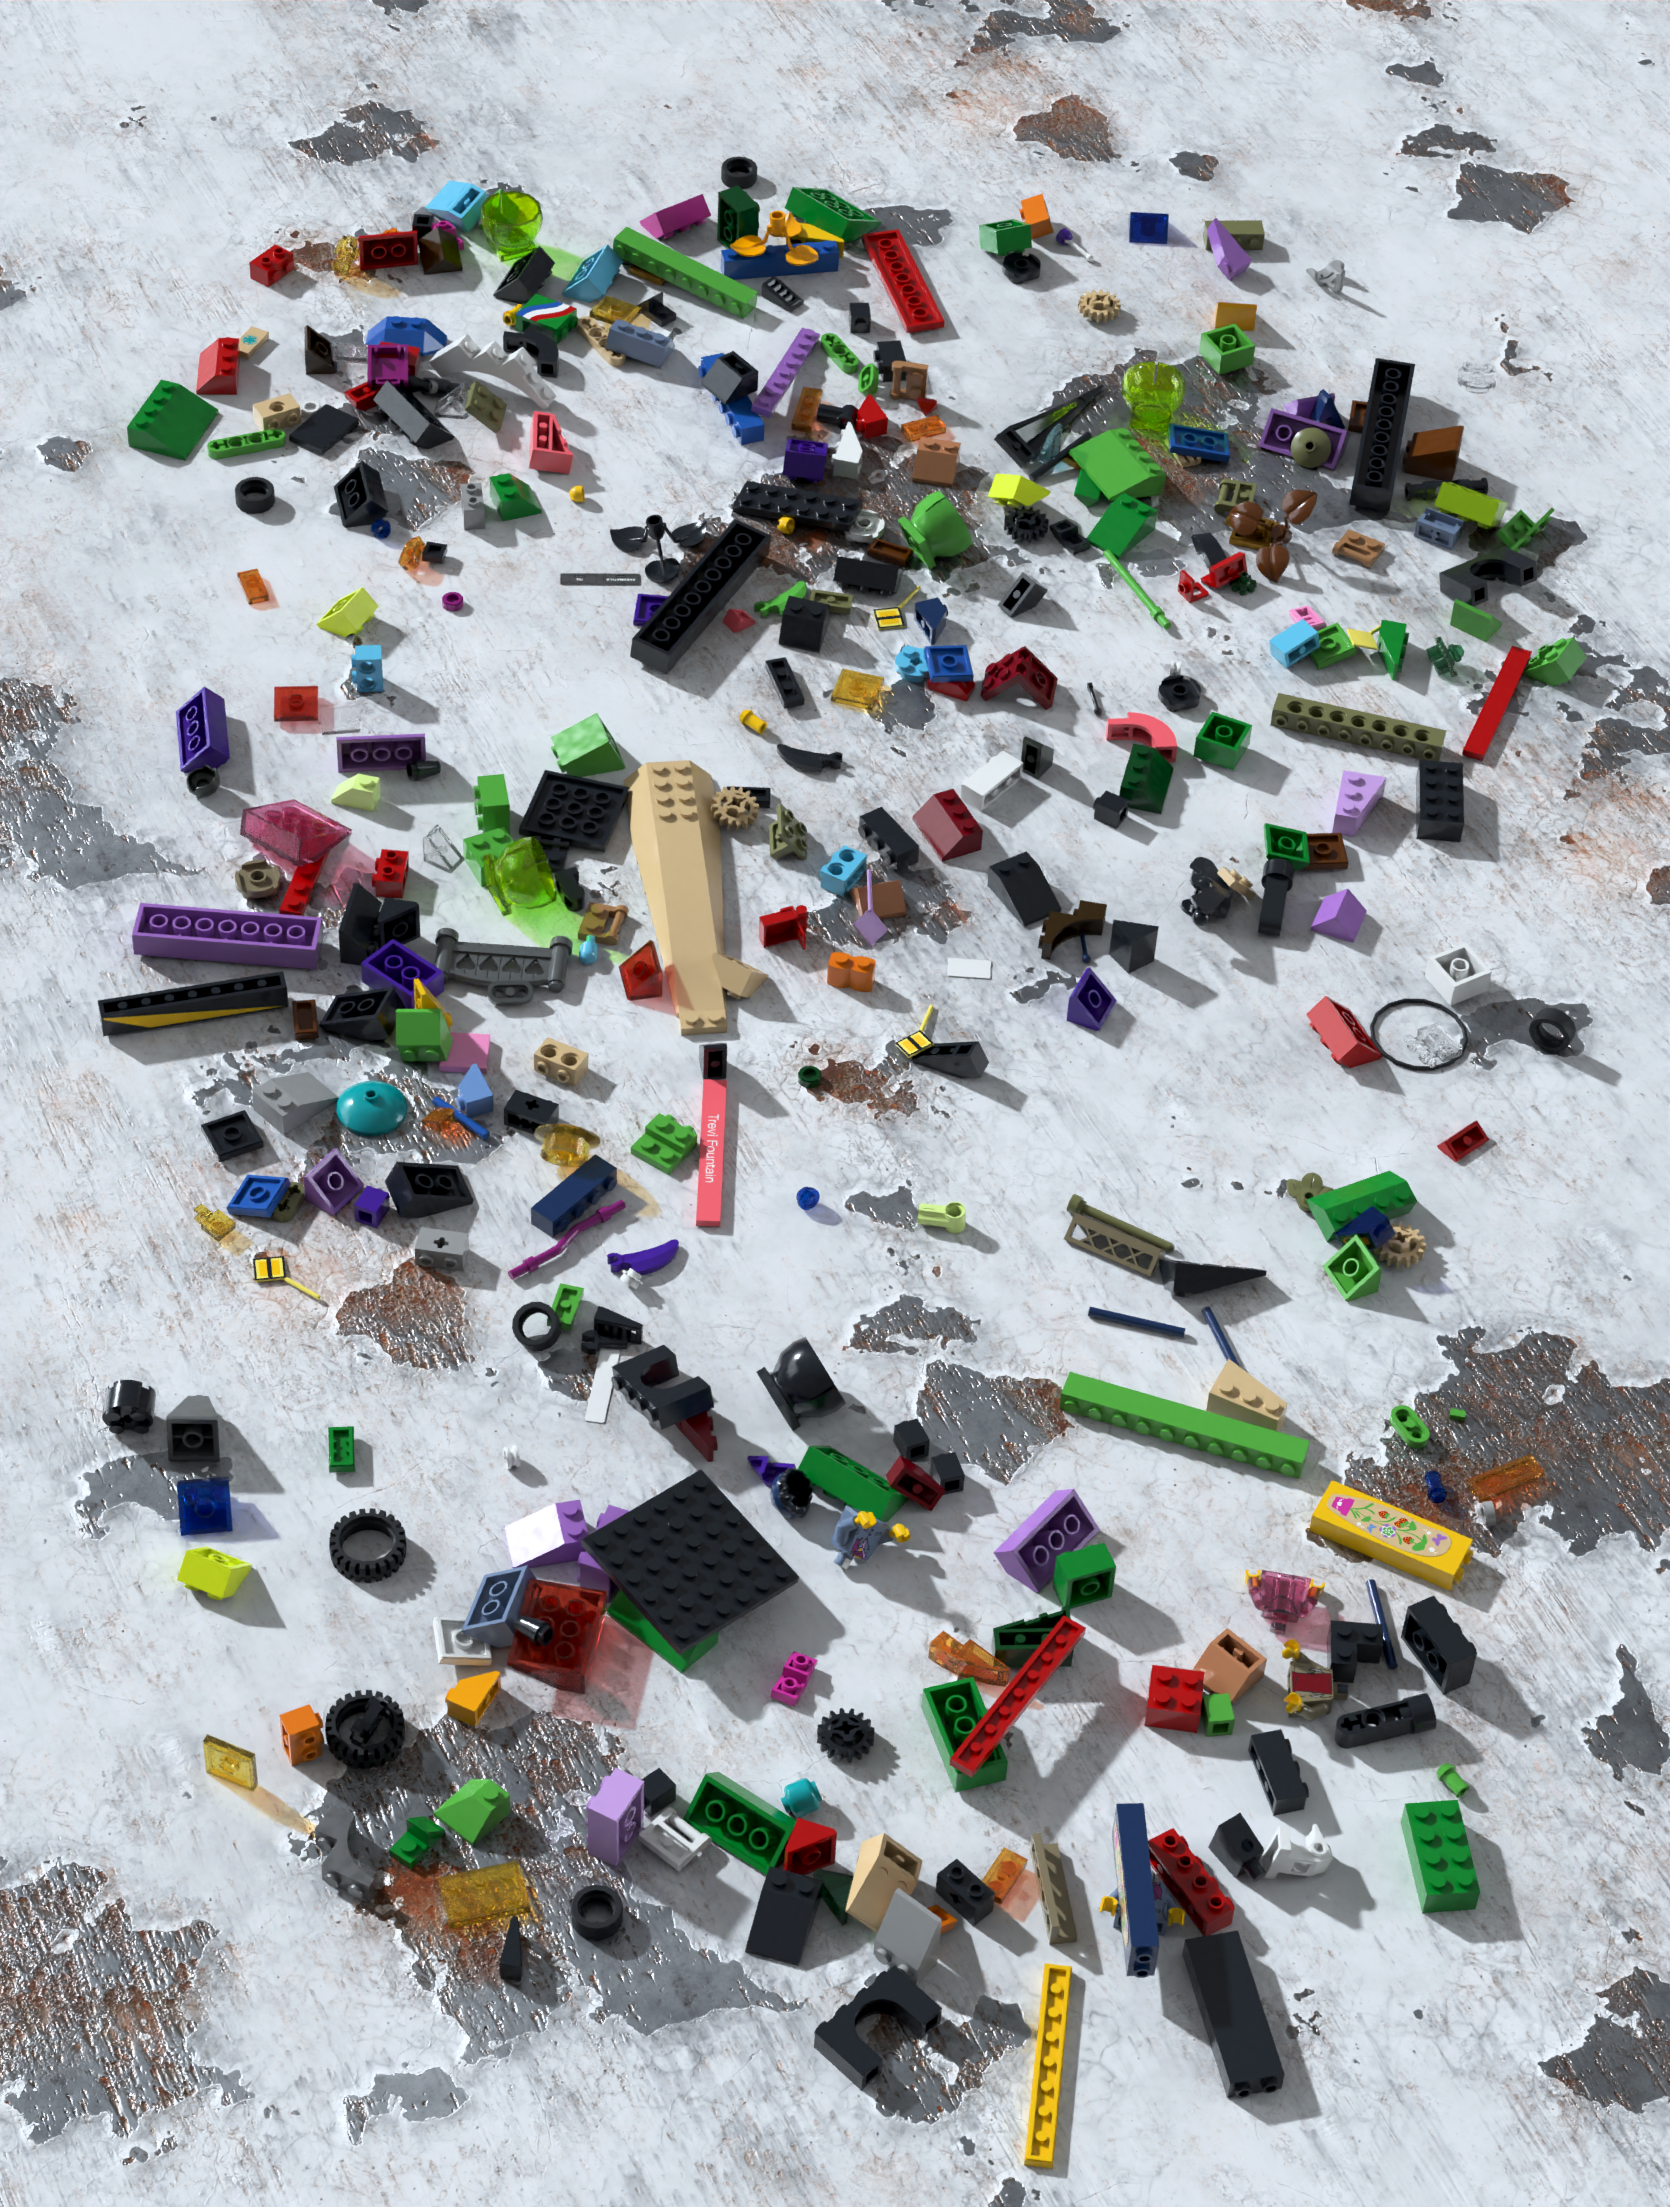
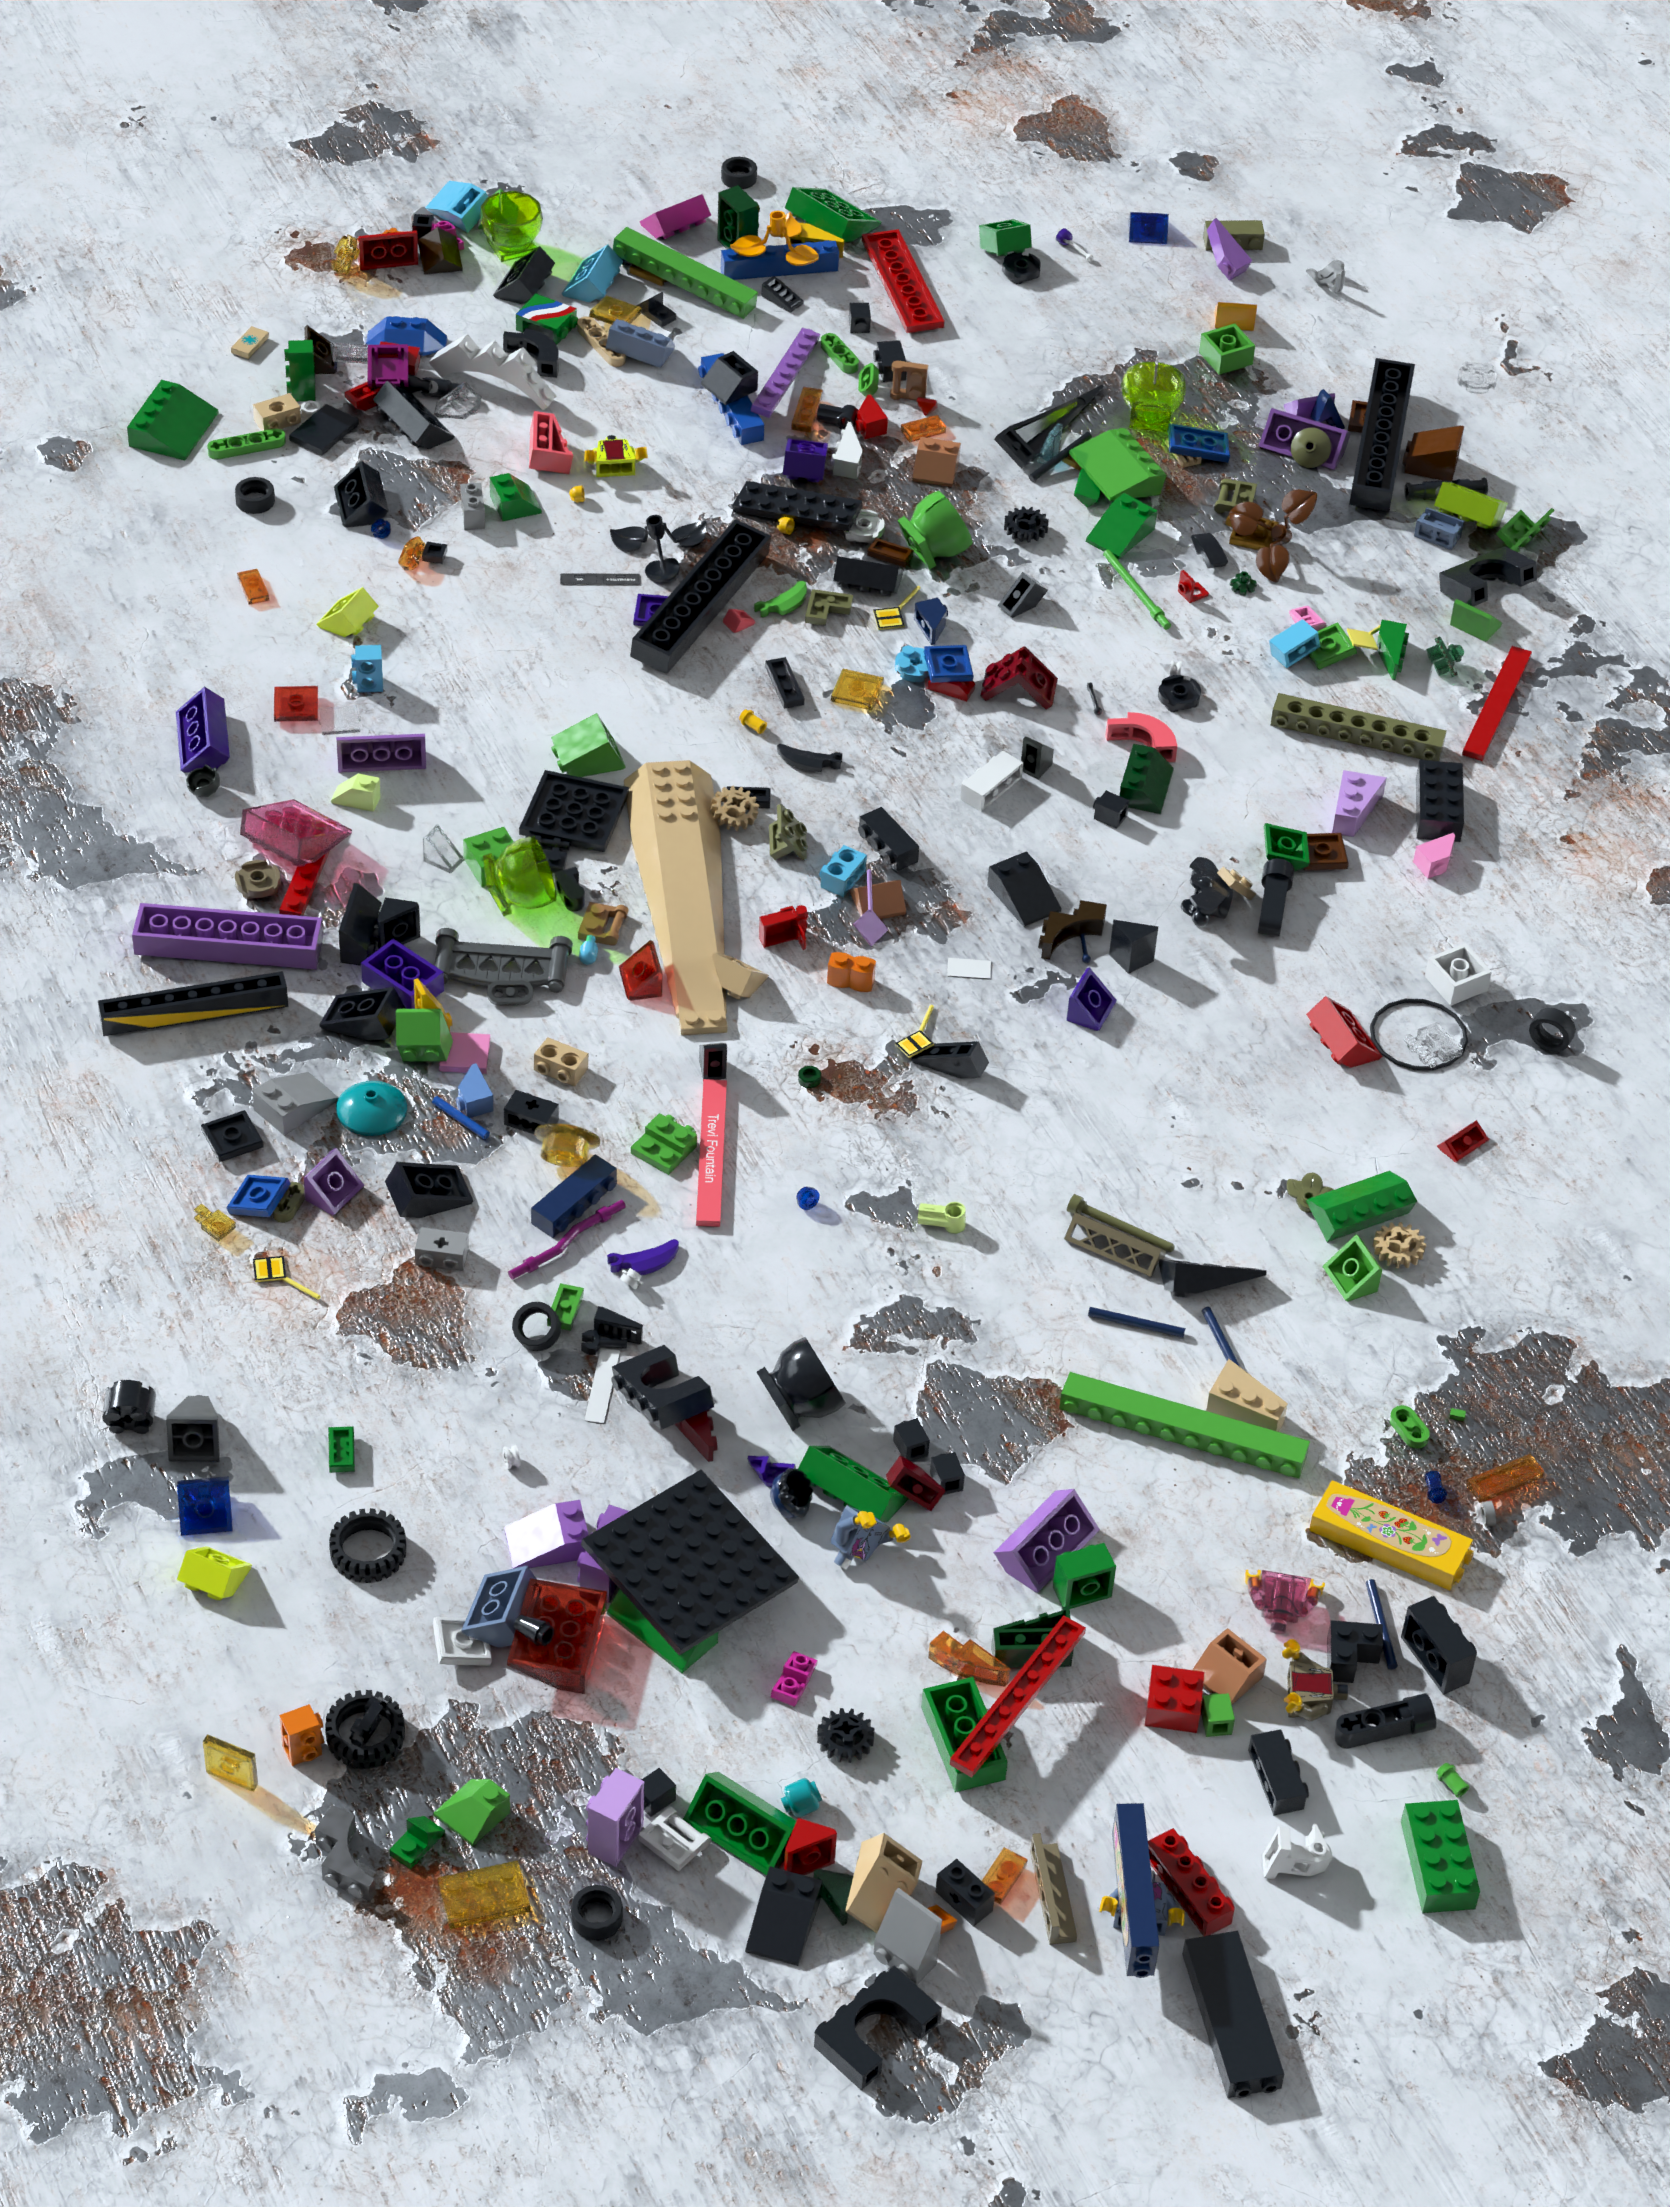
(219, 368): red slope -> none
(271, 265): red brick -> none
(300, 370): none -> green wedge
(305, 1019): reddish brown tile -> none
(371, 1206): dark purple brick -> none
(391, 873): red brick -> none
(421, 769): black cone -> none
(439, 1119): clear orange slope -> none
(452, 601): magenta tile -> none
(473, 1697): light orange slope -> none
(485, 406): olive plate -> none
(492, 803): bright green brick -> none
(509, 317): yellow pin -> none
(511, 1958): black slope -> none
(615, 457): none -> torso
(804, 624): black slope -> none
(948, 826): dark red slope -> none
(1015, 491): neon yellow slope -> none
(1036, 214): orange brick -> none
(1048, 2066): yellow tile -> none
(1068, 536): black slope -> none
(1099, 305): tan gear -> none
(1222, 740): green brick -> none
(1225, 570): red panel -> none
(1238, 1848): black torso -> none
(1339, 916): medium lavender slope -> none
(1359, 548): medium nougat plate -> none
(1370, 1226): clear blue slope -> none
(1434, 855): none -> bright pink slope
(1556, 662): bright green slope -> none

